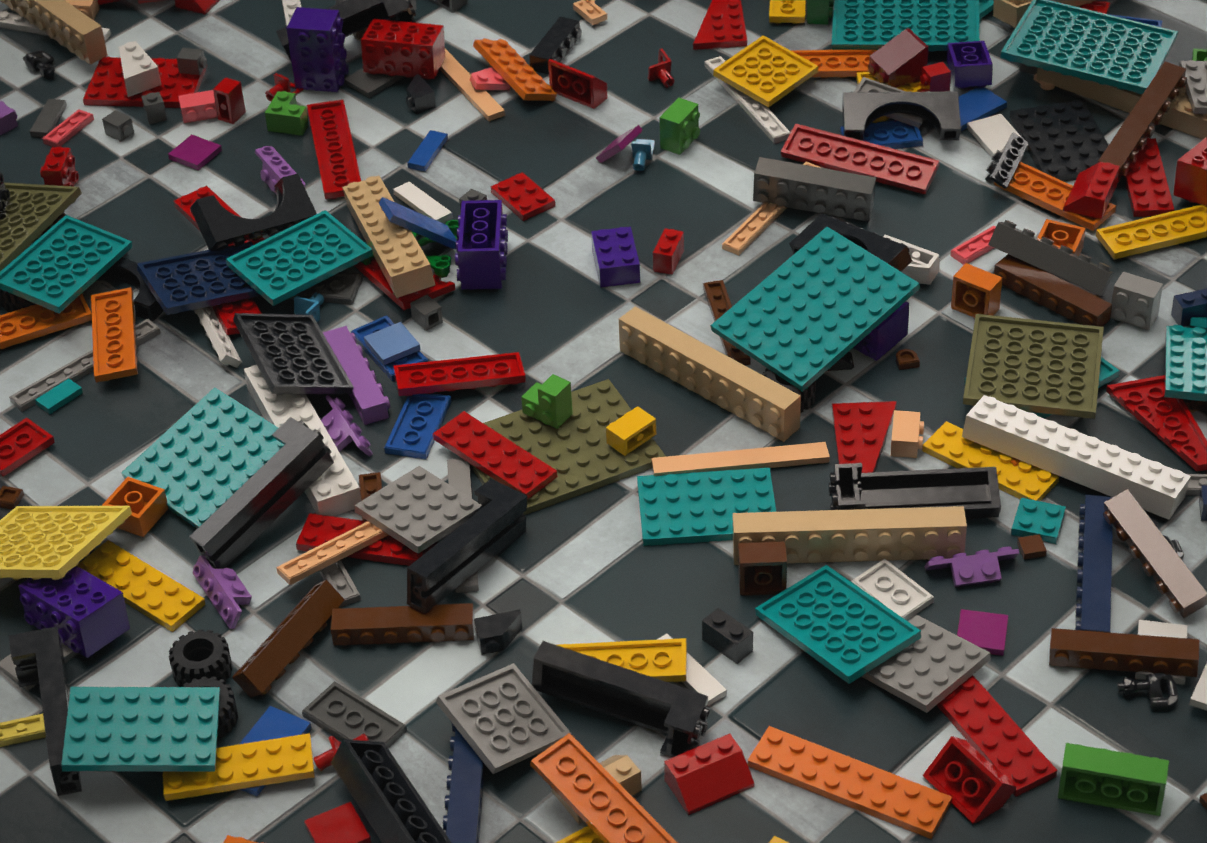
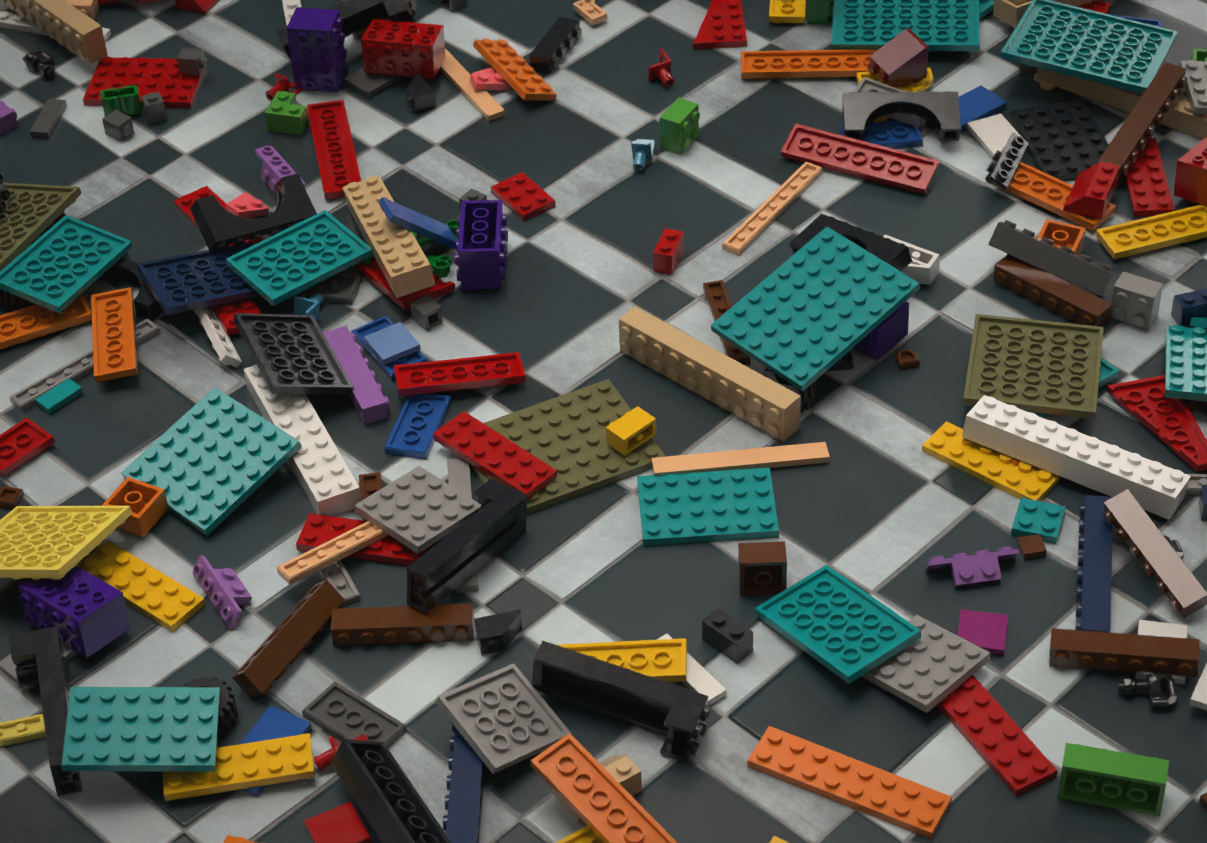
(59, 168): red brick -> none
(68, 128): coral tile -> none
(123, 100): none -> green brick
(138, 69): white wedge -> none
(195, 152): magenta tile -> none
(198, 106): coral brick -> none
(200, 656): black tyre -> none
(229, 100): red brick -> none
(247, 206): none -> coral wing
(264, 494): black brick -> none
(342, 429): medium lavender bracket -> none
(422, 202): white tile -> none
(427, 150): blue tile -> none
(549, 401): bright green brick -> none
(576, 84): red slope -> none
(615, 257): dark purple brick -> none
(619, 144): magenta tile -> none
(708, 774): red slope -> none
(758, 112): white tile -> none
(765, 71): yellow plate -> none
(814, 189): dark grey brick -> none
(856, 533): tan brick -> none
(861, 431): red wing -> none
(894, 589): white tile -> none
(906, 433): light nougat brick -> none
(935, 78): red brick -> none
(967, 487): black brick -> none
(969, 64): dark purple brick -> none
(970, 779): red slope -> none
(974, 247): coral tile -> none
(976, 291): orange brick -> none

